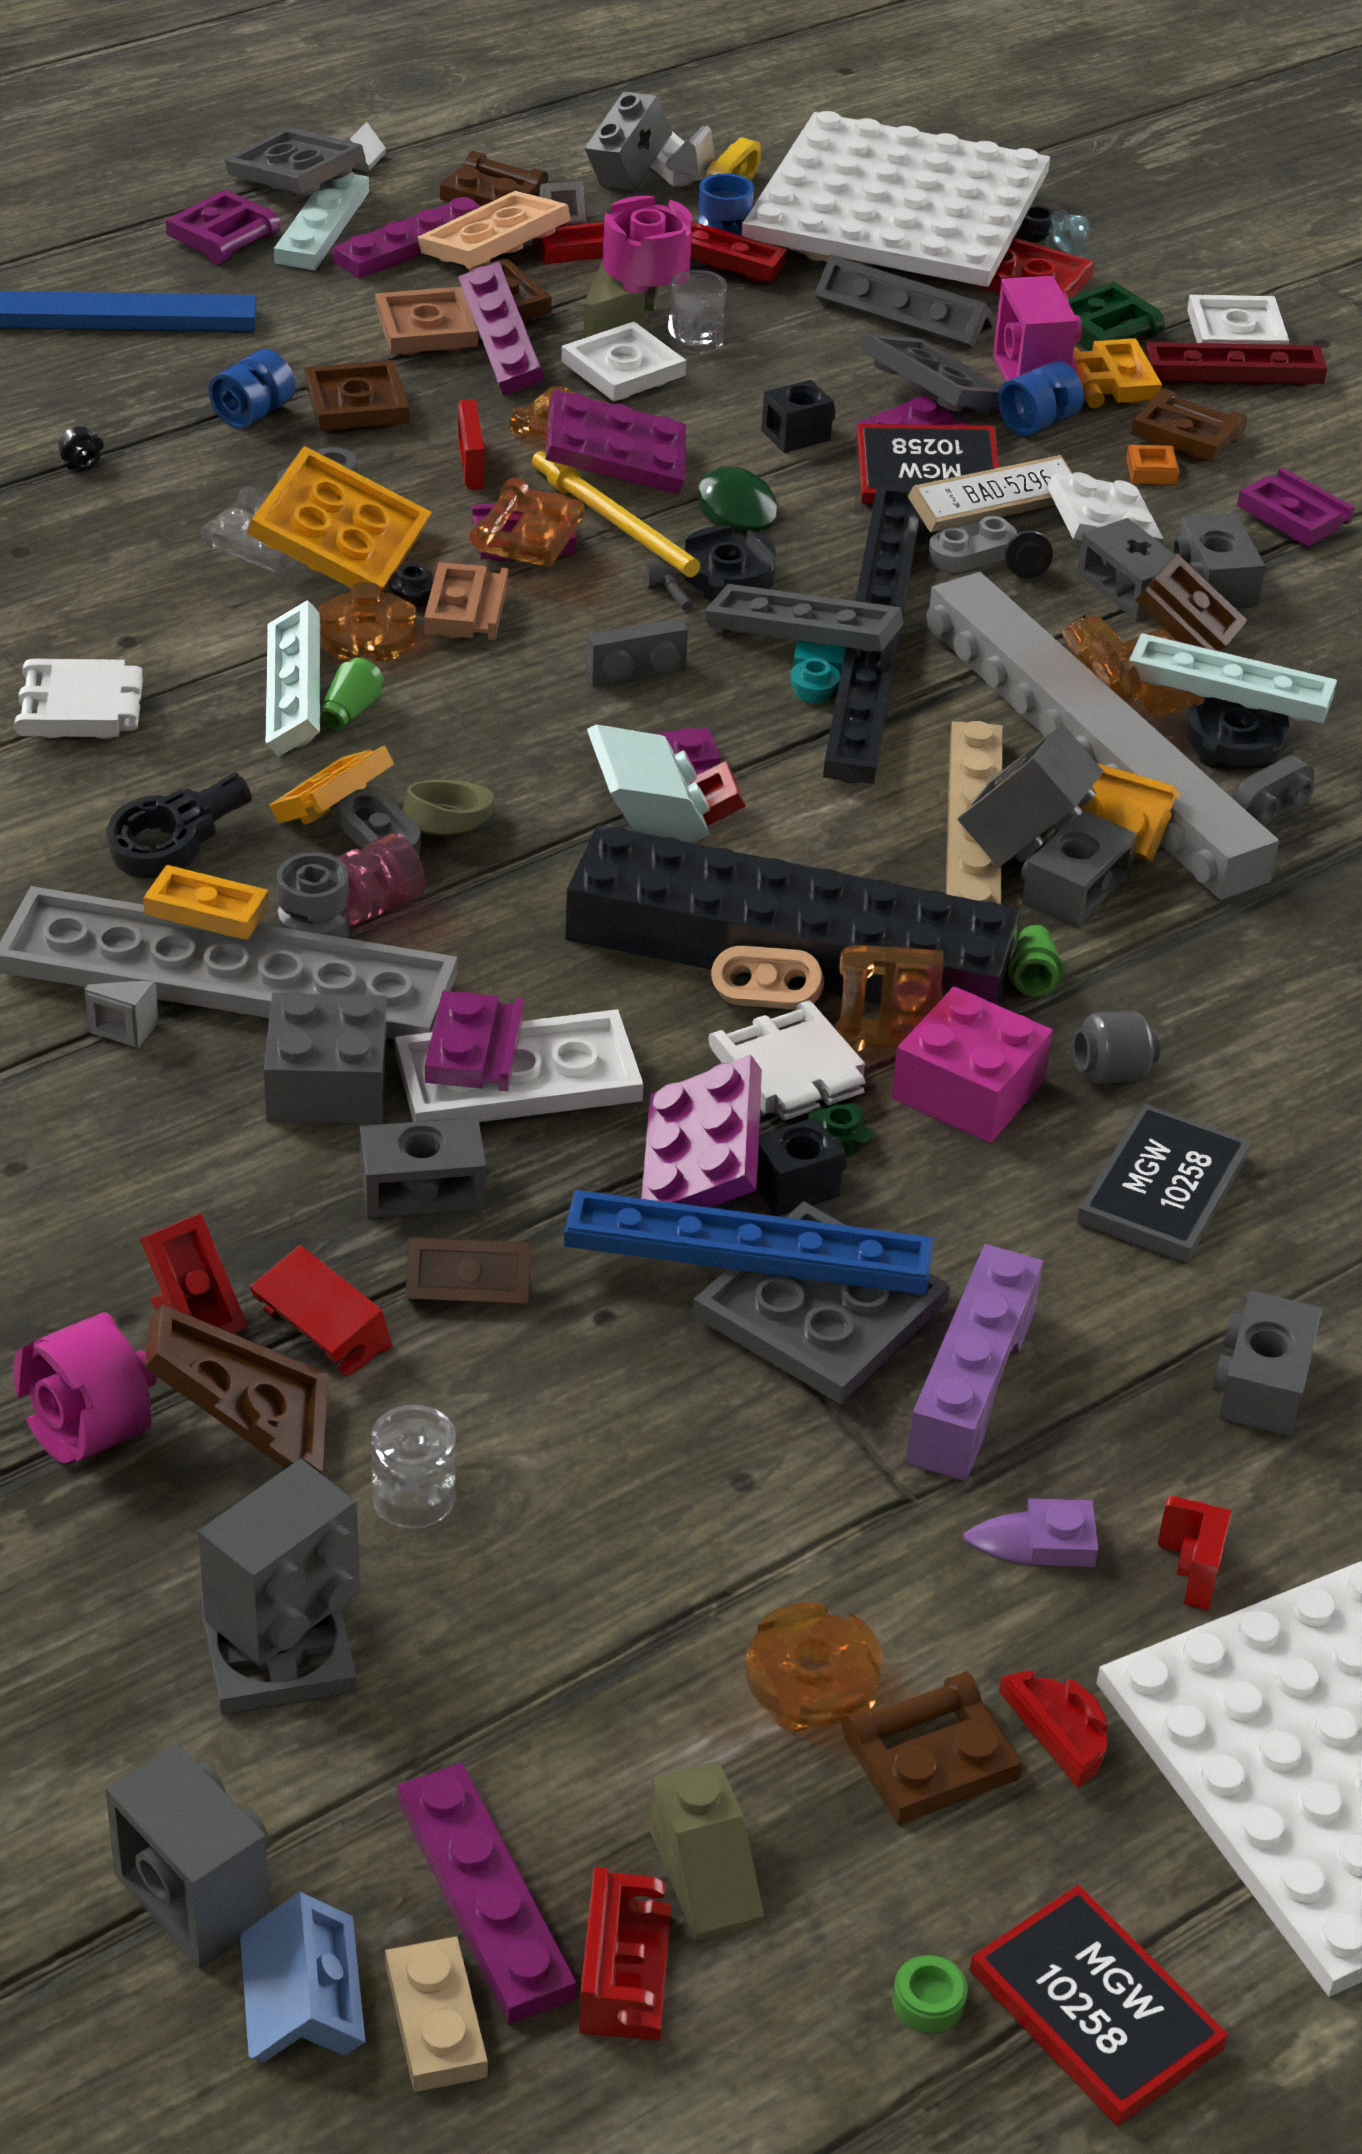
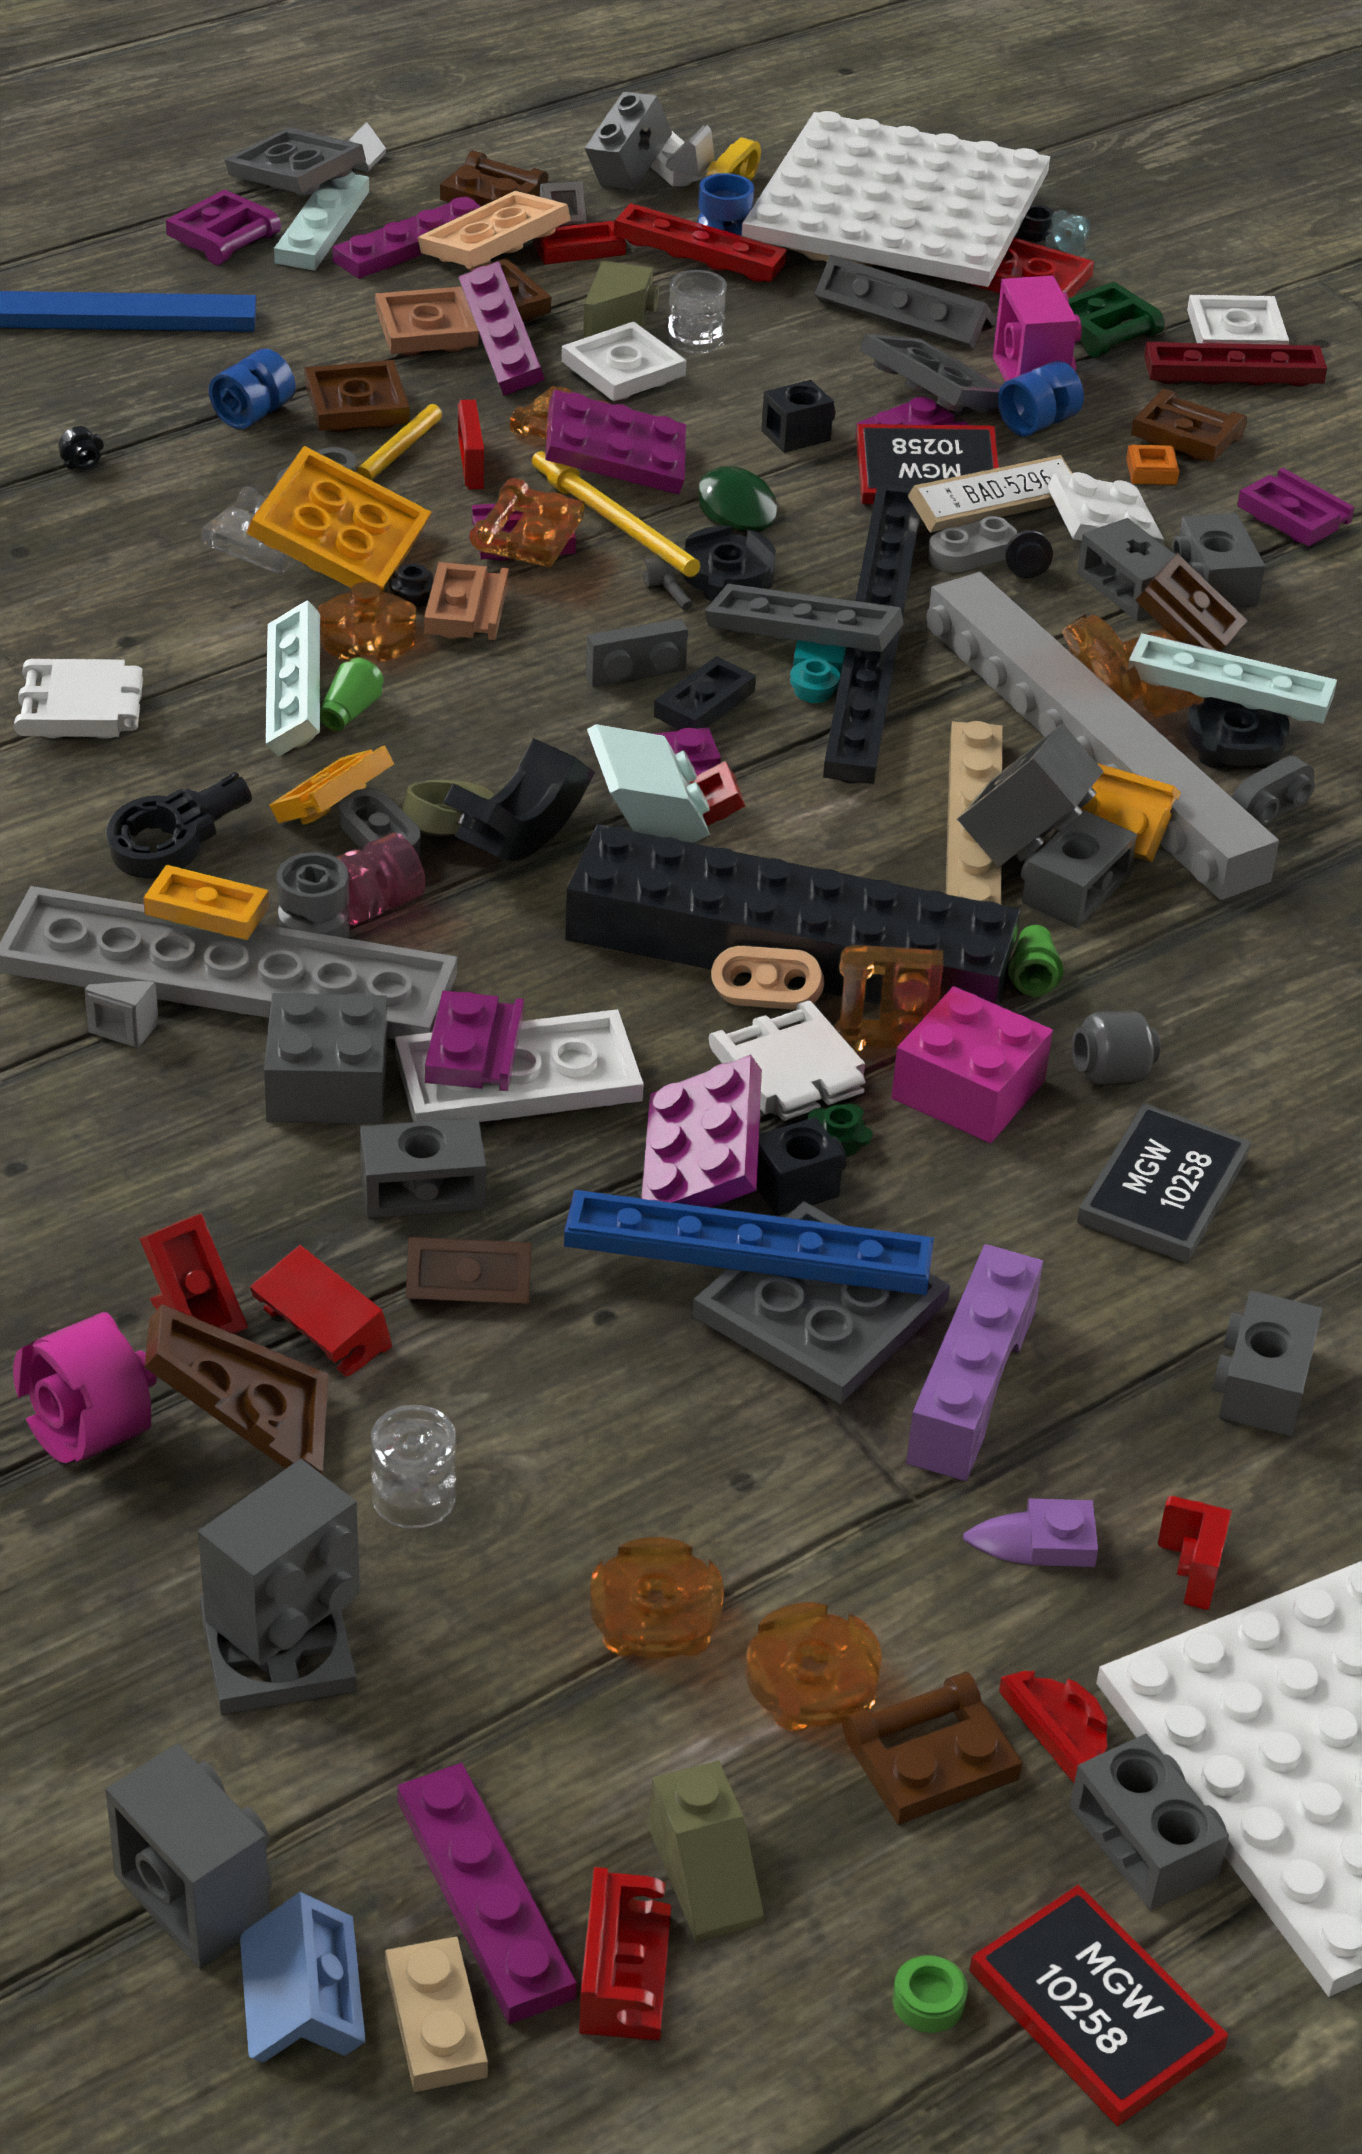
(400, 442): none -> yellow bar
(527, 808): none -> black arch
(646, 242): dark pink brick -> none
(652, 1629): none -> clear orange plate
(705, 695): none -> black plate
(1118, 370): light orange plate -> none
(1149, 1821): none -> dark grey brick

